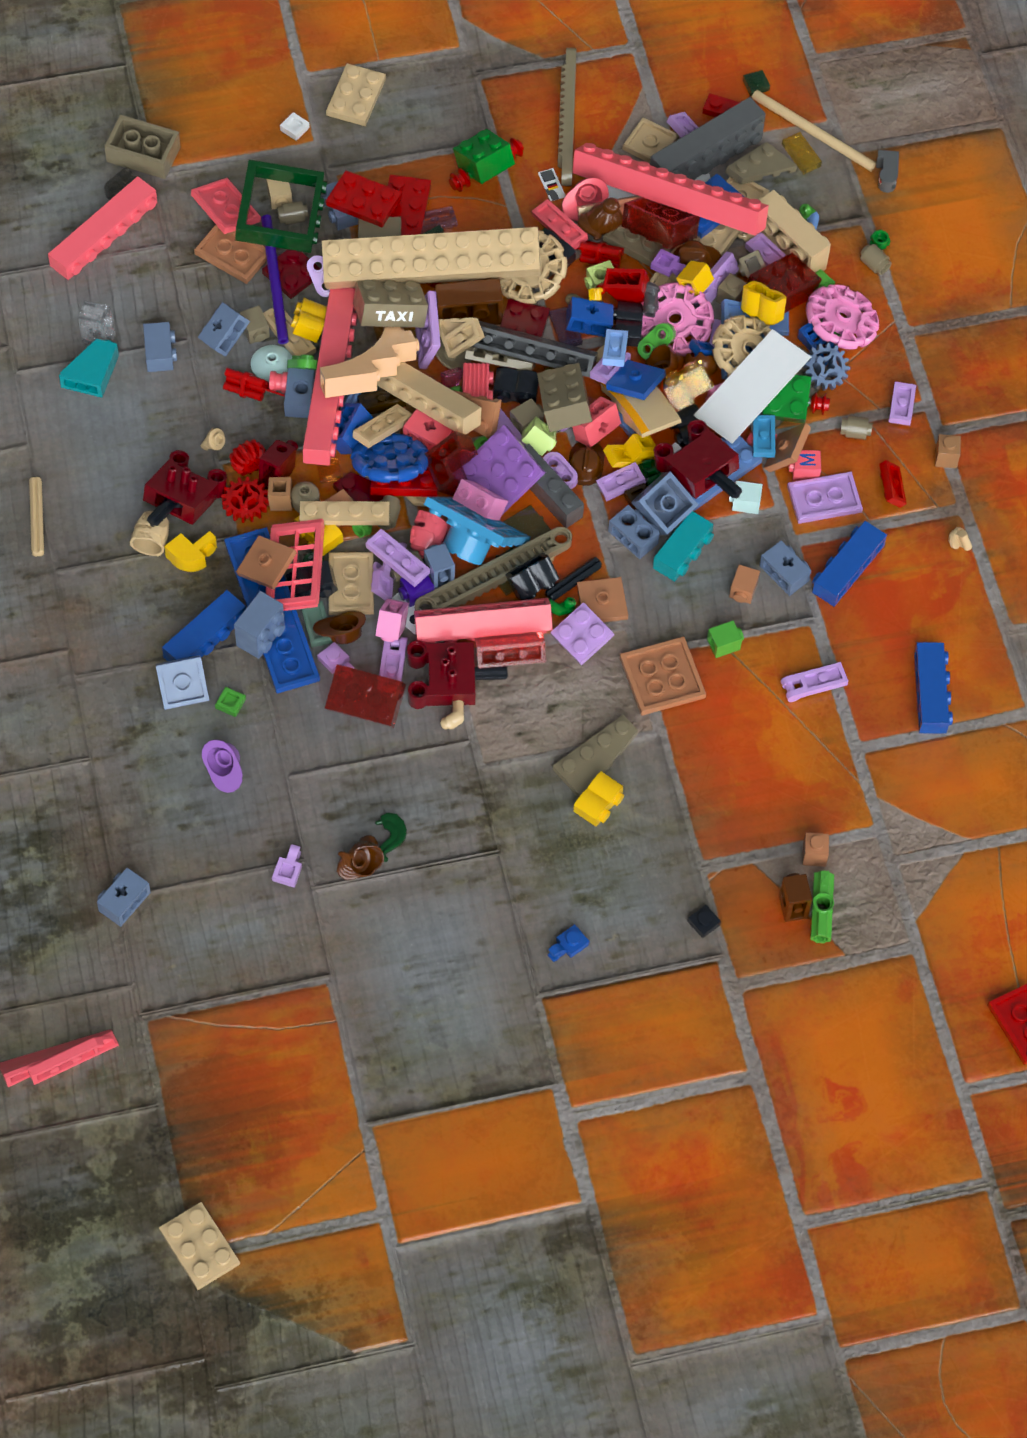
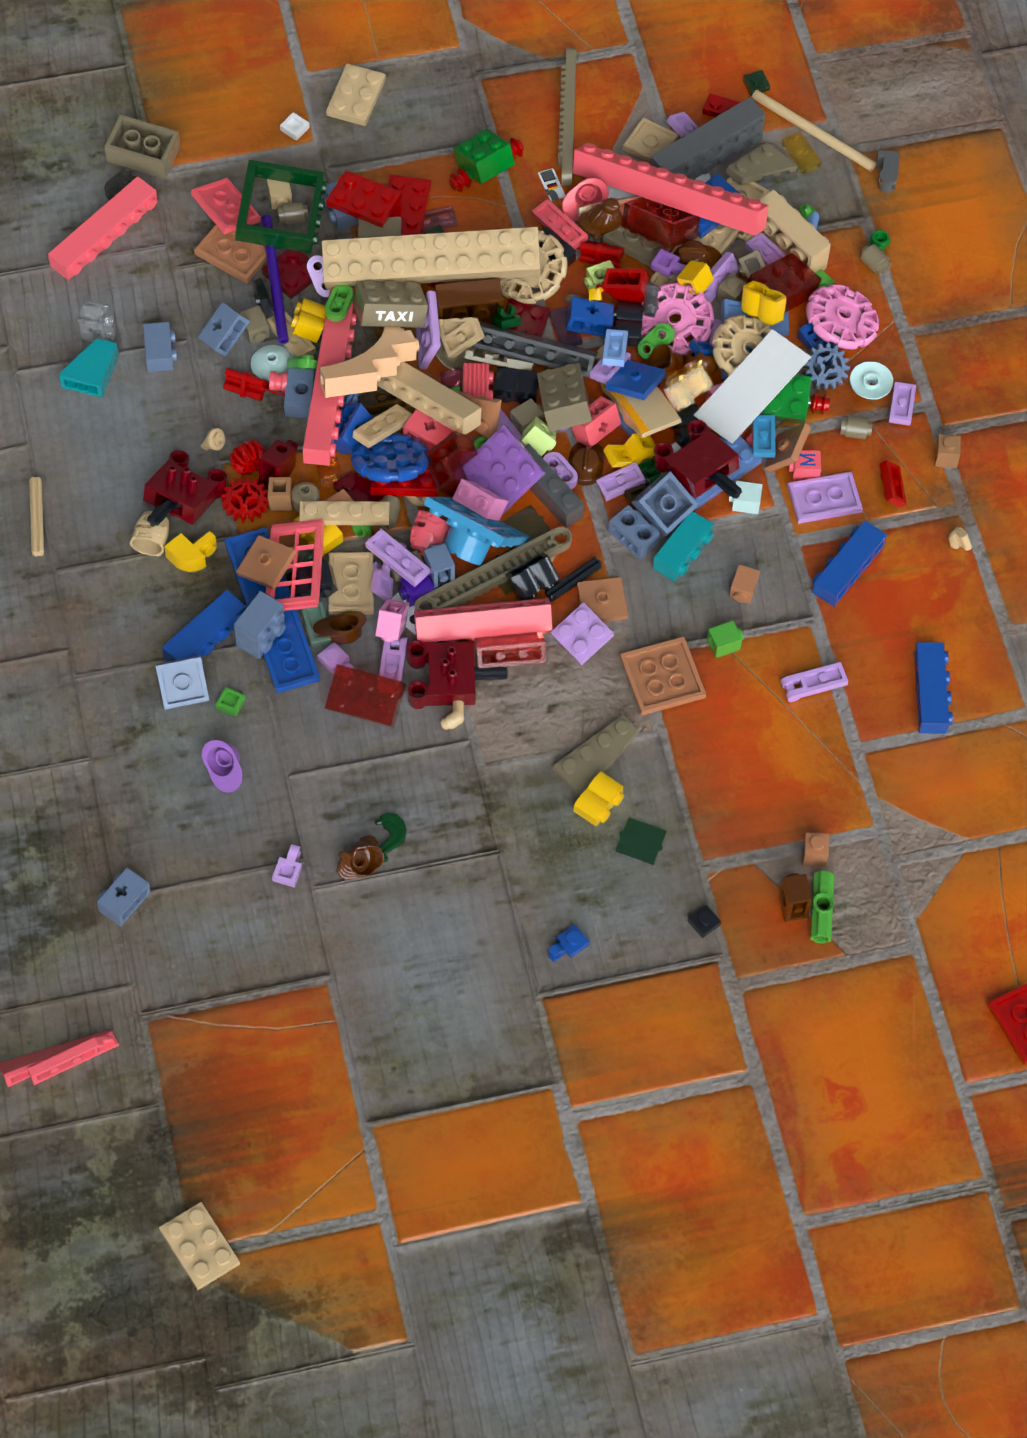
(262, 298): none -> black plate
(339, 302): none -> bright green plate
(506, 319): none -> dark green tile
(563, 608): green arm -> none
(641, 841): none -> clear green piece
(785, 567): sand blue brick -> none
(871, 373): none -> light aqua dish

